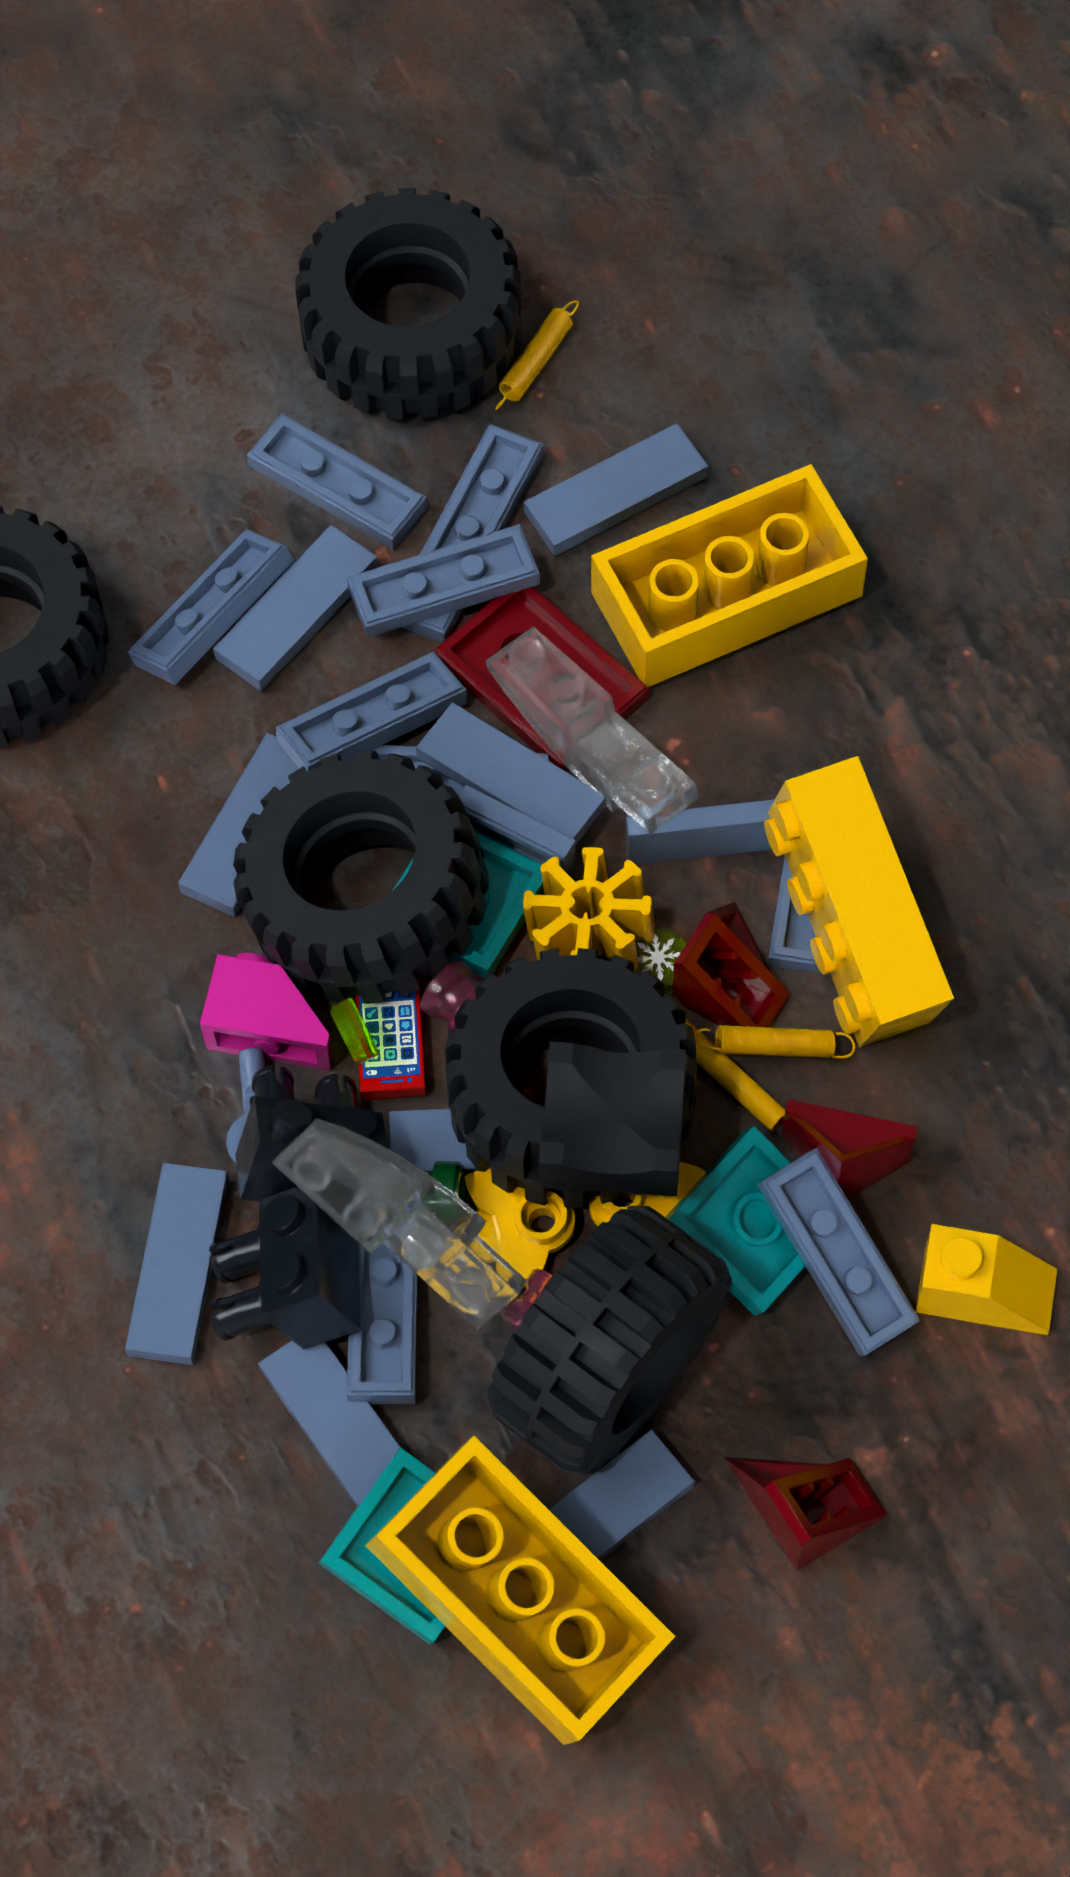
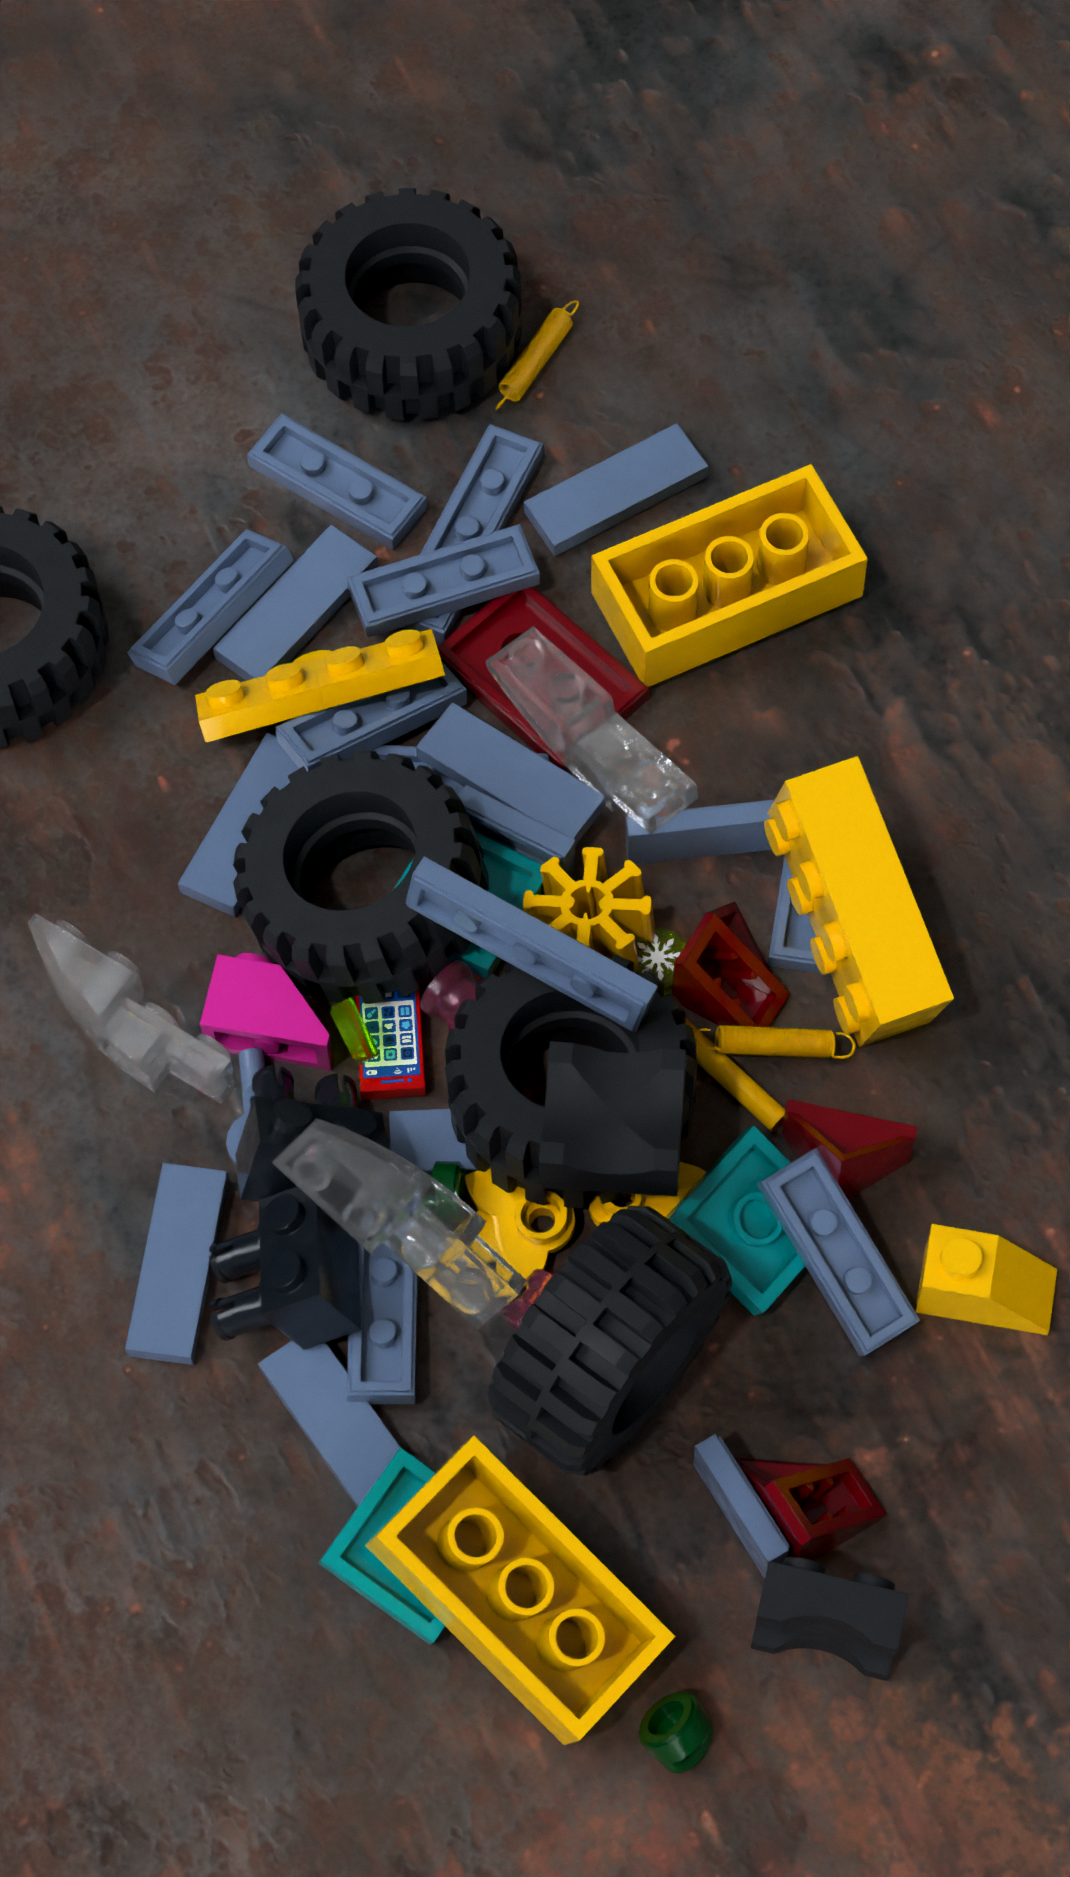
(107, 1005): none -> clear slope
(318, 683): none -> yellow hinge
(530, 944): none -> sand blue tile
(624, 1495): sand blue tile -> none
(676, 1731): none -> dark green tile
(740, 1503): none -> sand blue tile
(831, 1614): none -> black brick

